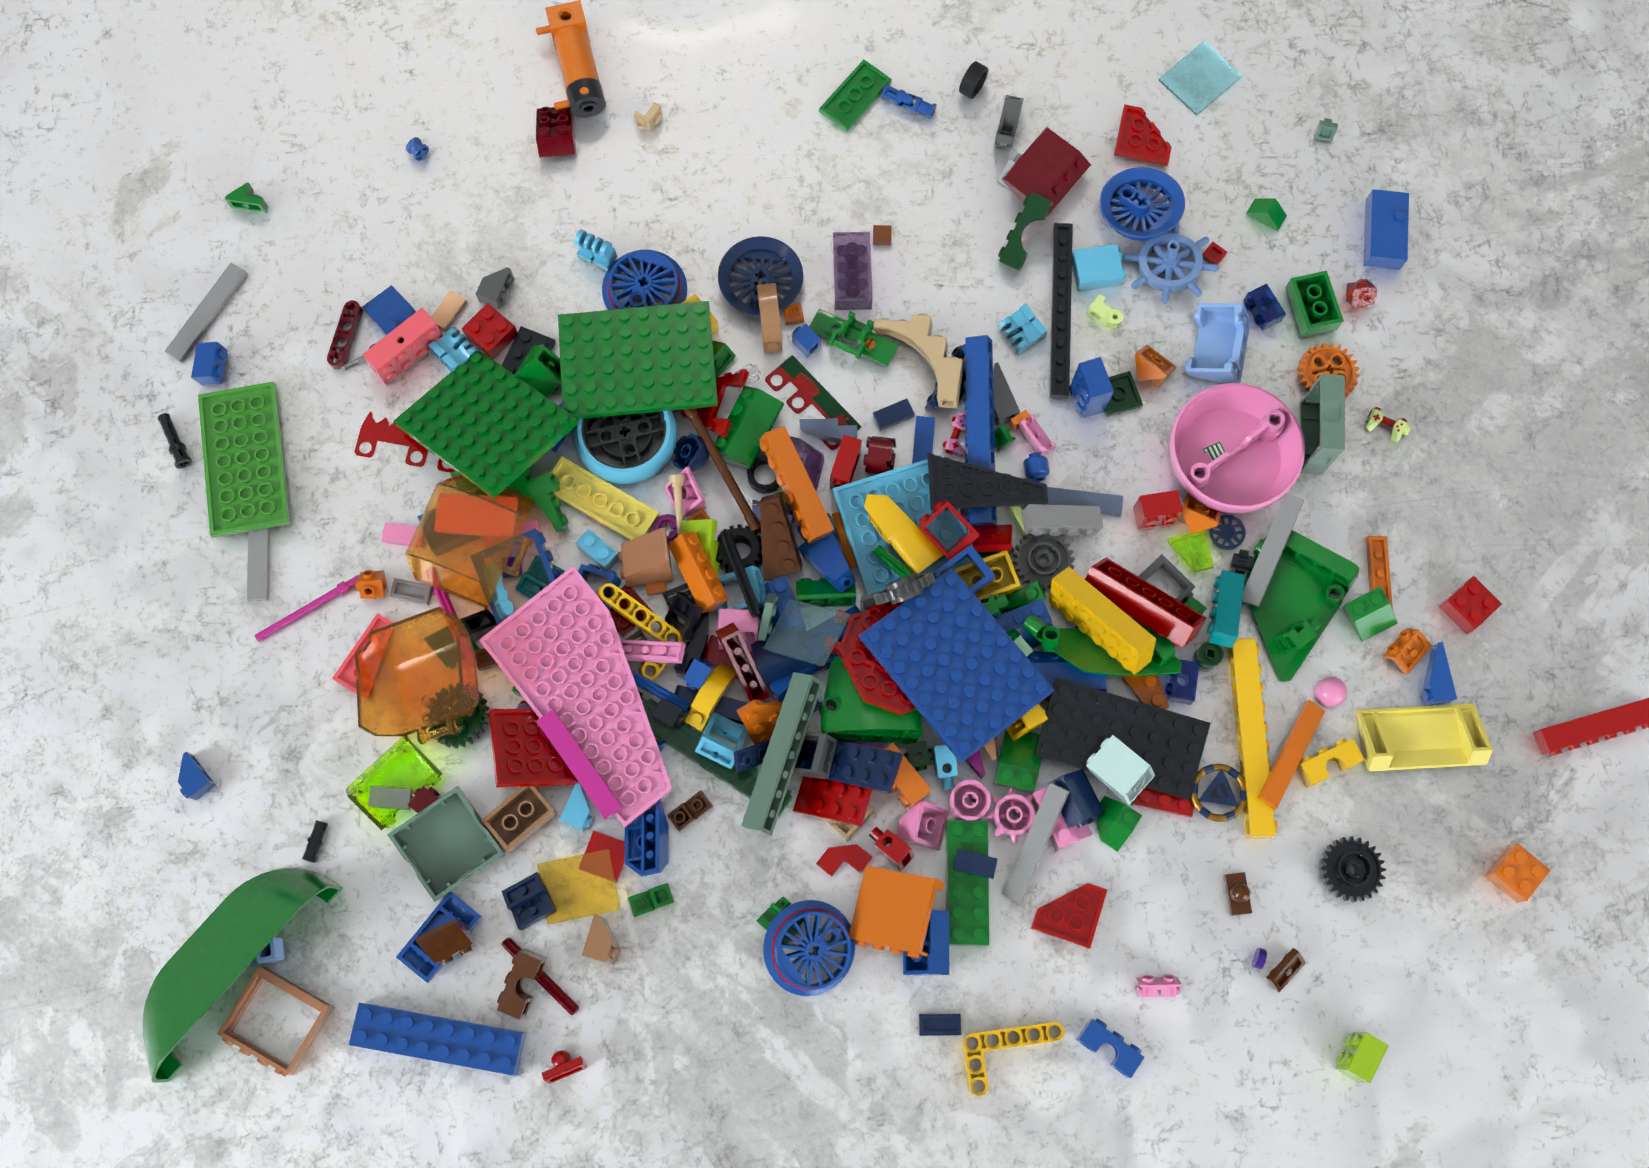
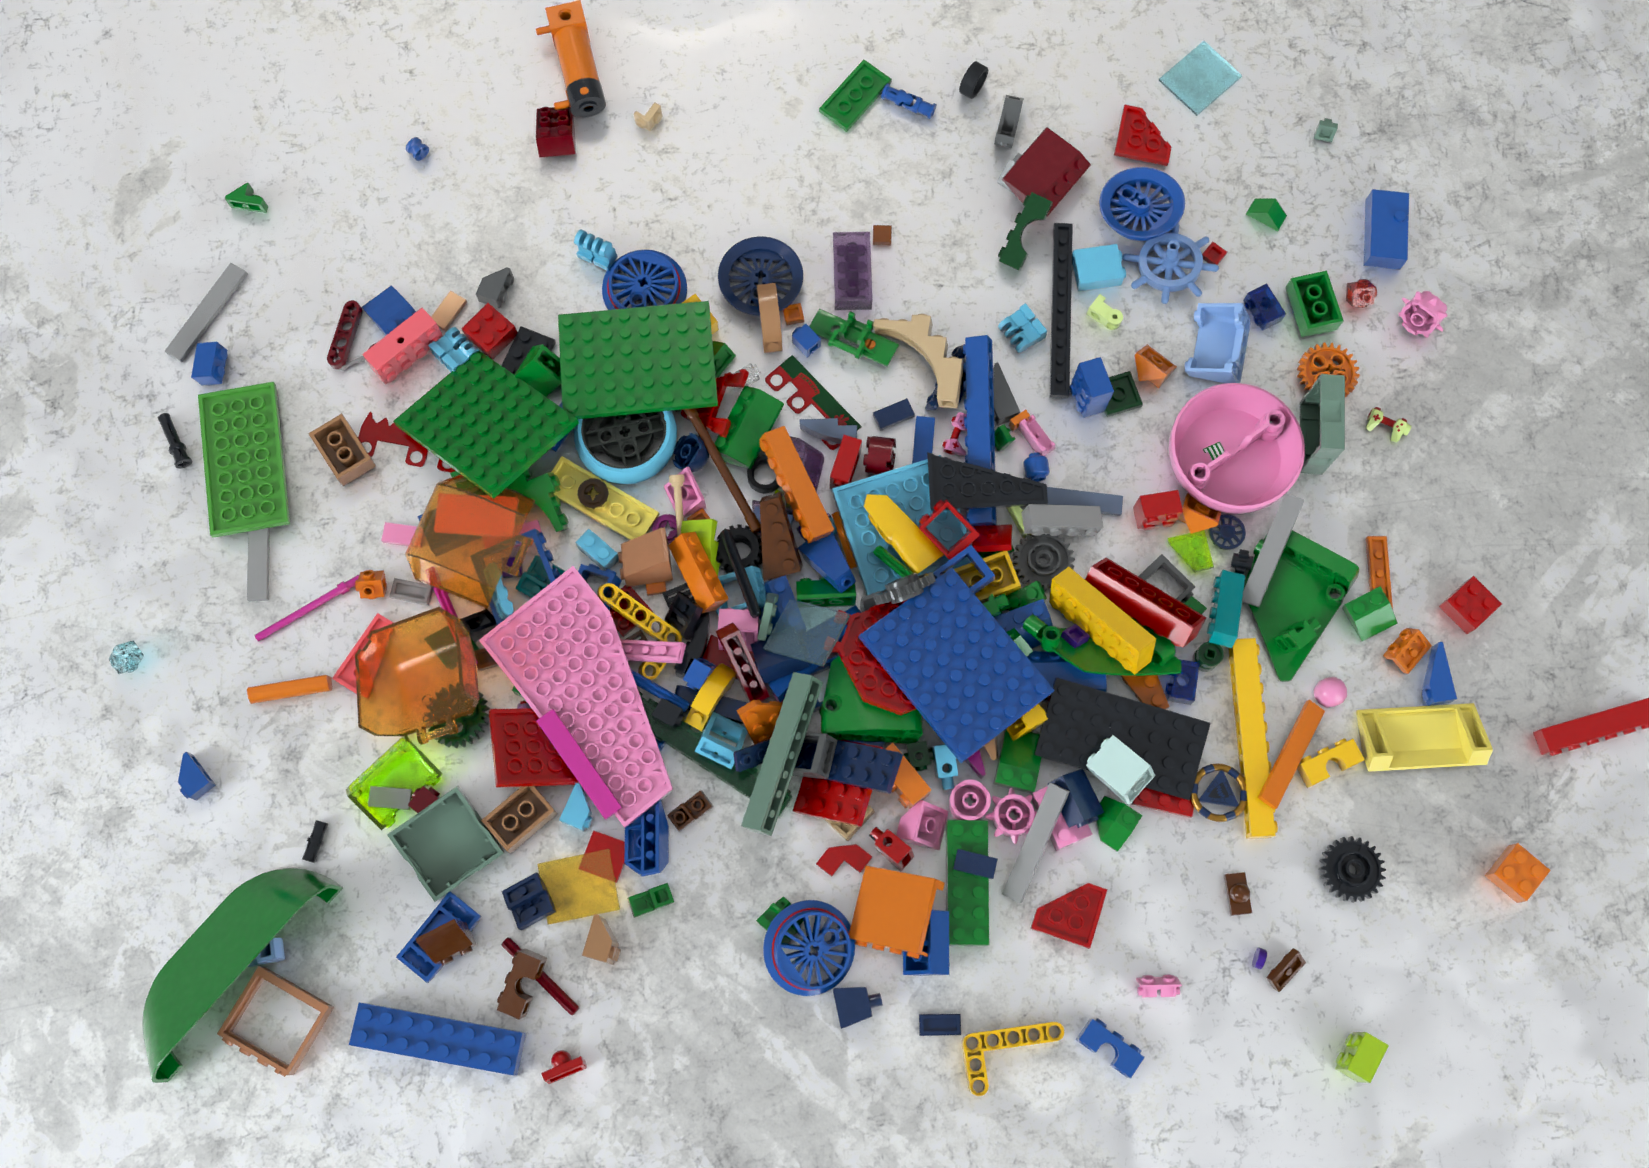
(126, 657): none -> clear light blue brick
(289, 689): none -> orange brick
(342, 449): none -> medium nougat brick
(587, 487): none -> dark brown gear
(854, 1004): none -> dark blue torso
(1075, 636): none -> dark purple tile
(1423, 313): none -> bright pink brick

